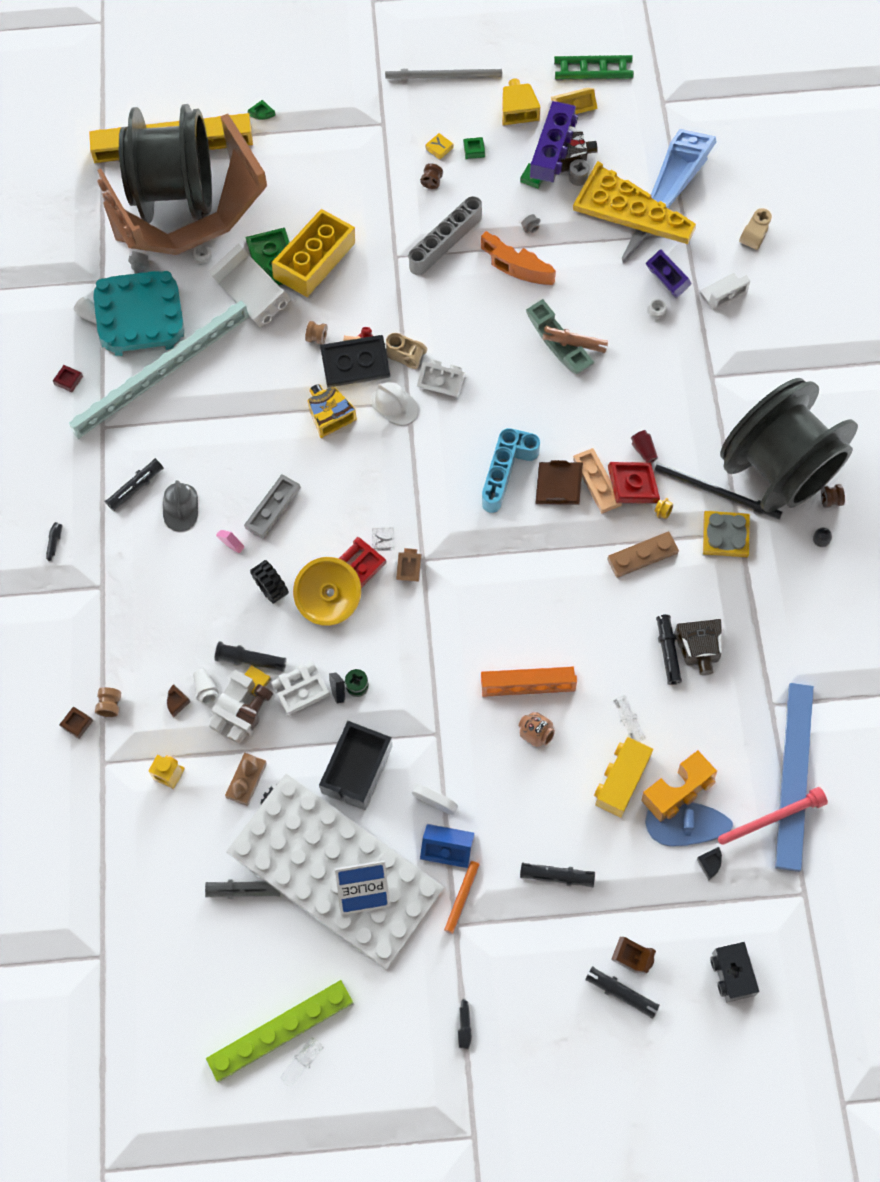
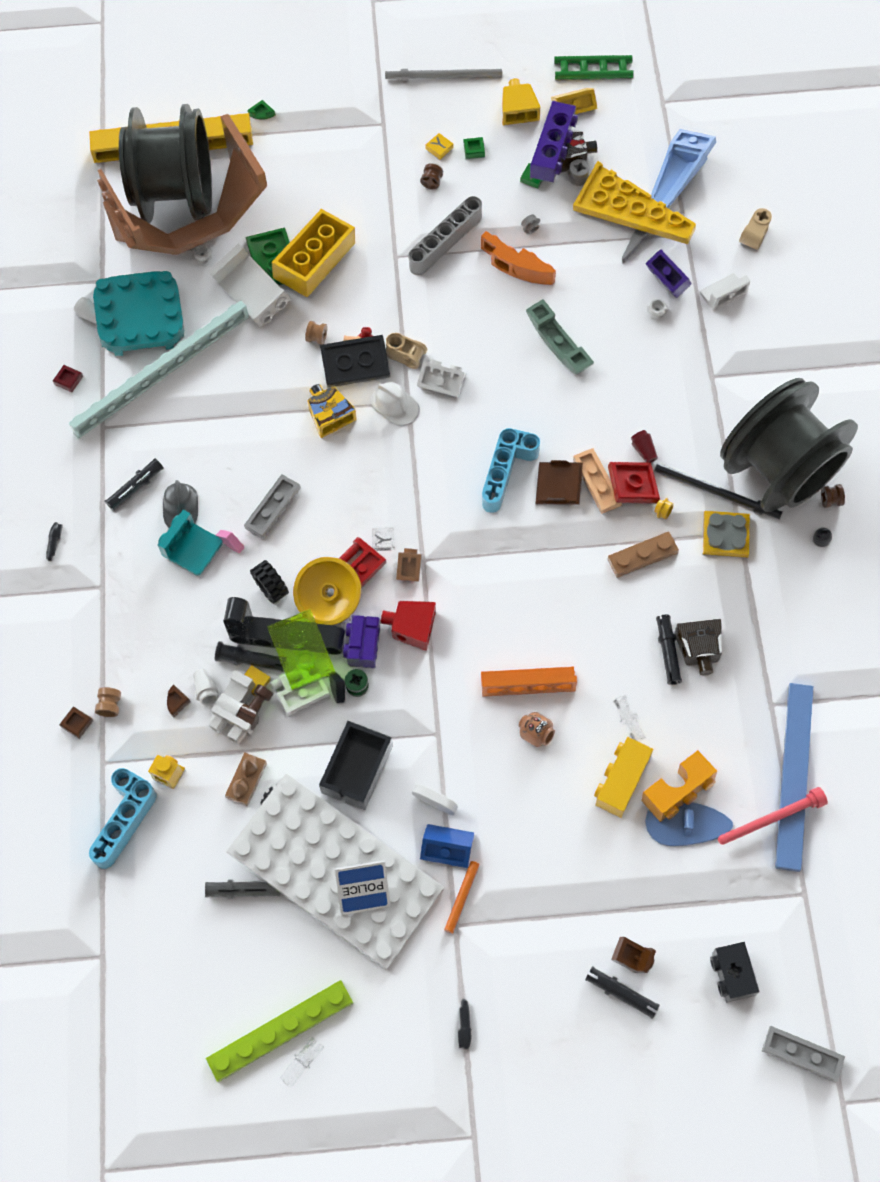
(118, 821): none -> medium azure beam
(137, 261): light grey plate -> none
(188, 544): none -> teal bracket
(251, 630): none -> black beam
(301, 650): none -> clear neon green tile
(363, 641): none -> dark purple brick
(411, 622): none -> red torso
(555, 874): black pin -> none
(566, 337): nougat pin -> none
(710, 862): black tile -> none
(803, 1053): none -> light grey plate

